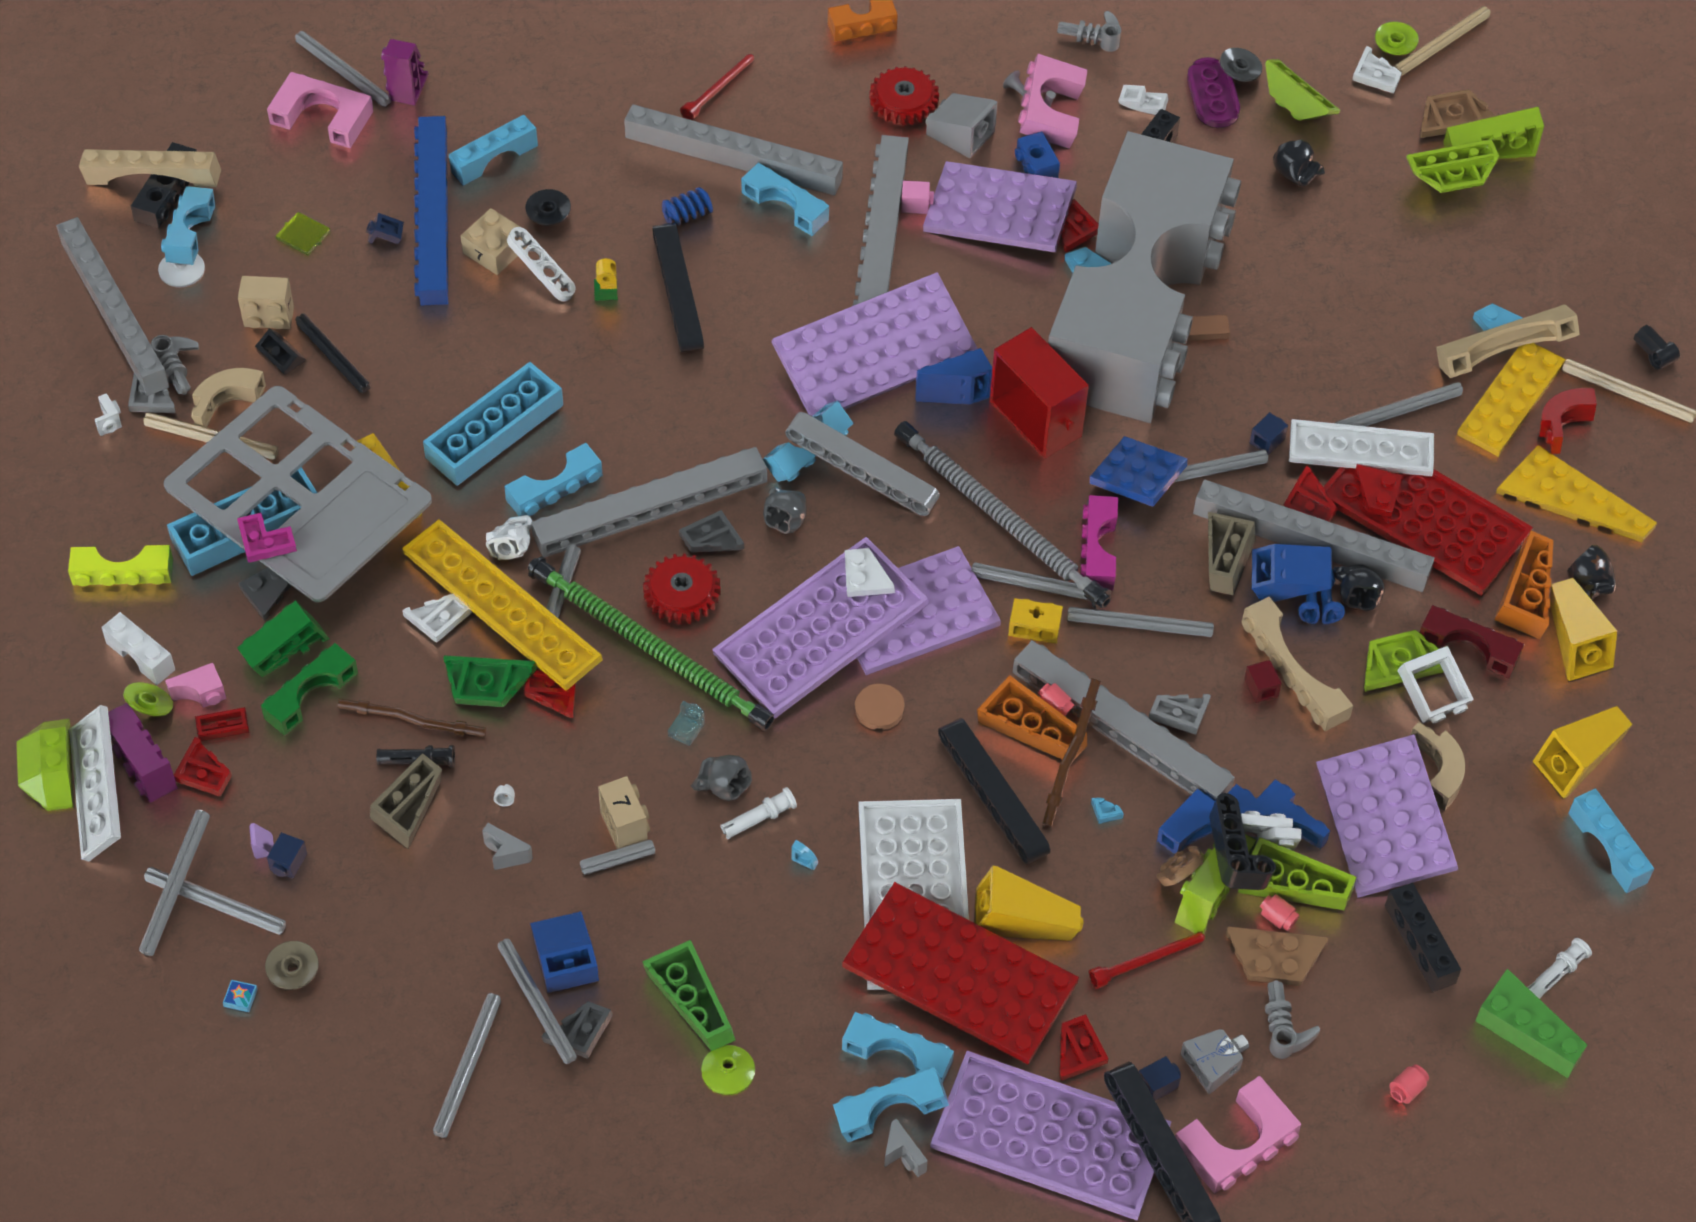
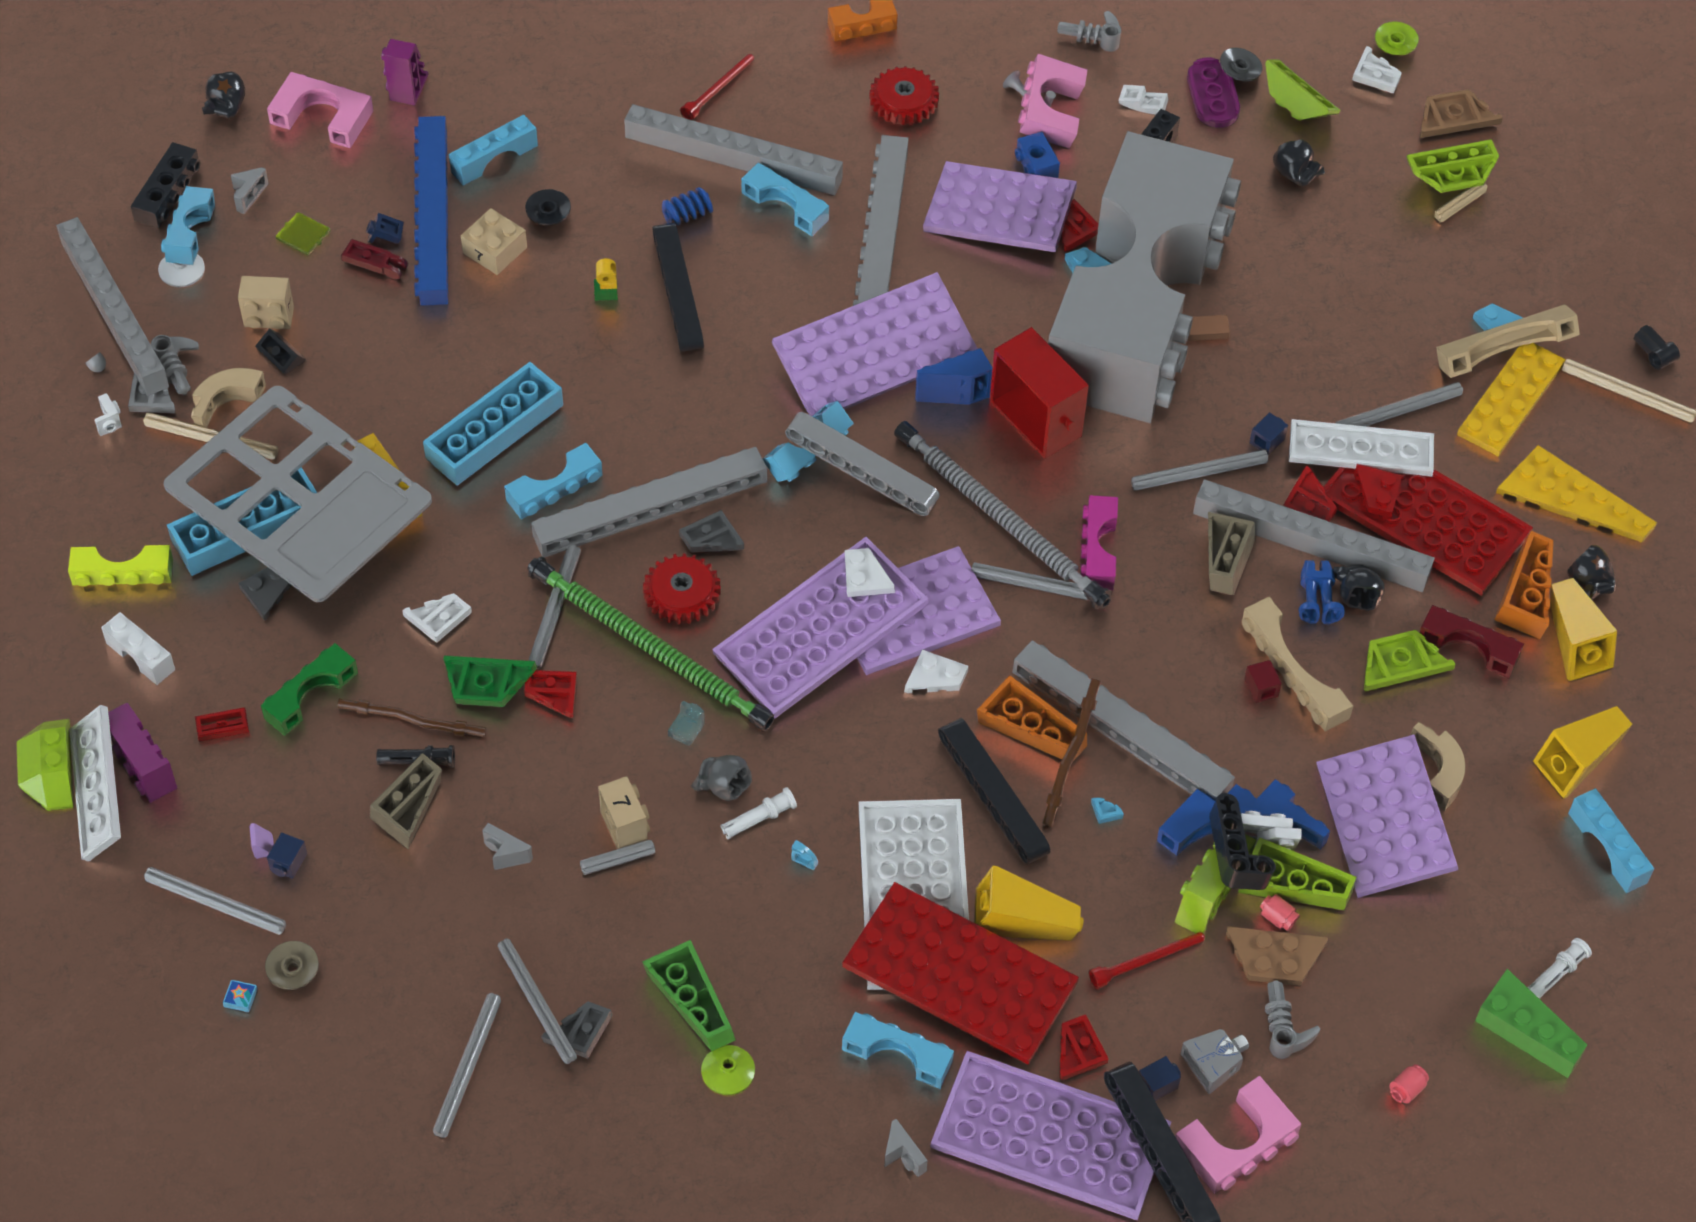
(96, 363): none -> light grey hinge
(148, 699): lime dish -> none
(174, 883): light grey axle -> none
(195, 167): tan arch -> none
(197, 685): bright pink arch -> none
(202, 770): red wing -> none
(224, 94): none -> black piece
(248, 187): none -> light grey slope
(264, 544): dark pink plate -> none
(281, 638): green wedge -> none
(333, 353): black axle -> none
(343, 68): light grey axle -> none
(374, 259): none -> dark red hinge
(501, 799): white hinge -> none
(503, 604): yellow plate -> none
(510, 539): white piece -> none
(544, 261): white beam -> none
(565, 952): blue slope -> none
(785, 510): dark grey piece -> none
(858, 1113): medium azure arch -> none
(879, 706): nougat tile -> none
(916, 197): bright pink brick -> none
(936, 674): none -> white wing
(963, 122): light grey slope -> none
(1035, 620): yellow brick -> none
(1056, 698): coral brick -> none
(1138, 471): blue plate -> none
(1140, 621): light grey axle -> none
(1180, 711): light grey wing -> none
(1180, 866): medium nougat tile -> none
(1290, 570): blue slope -> none
(1422, 937): black brick -> none
(1443, 40): tan axle -> none
(1445, 659): white window -> none
(1459, 202): none -> tan axle
(1512, 133): lime wedge -> none
(1564, 408): red arch -> none

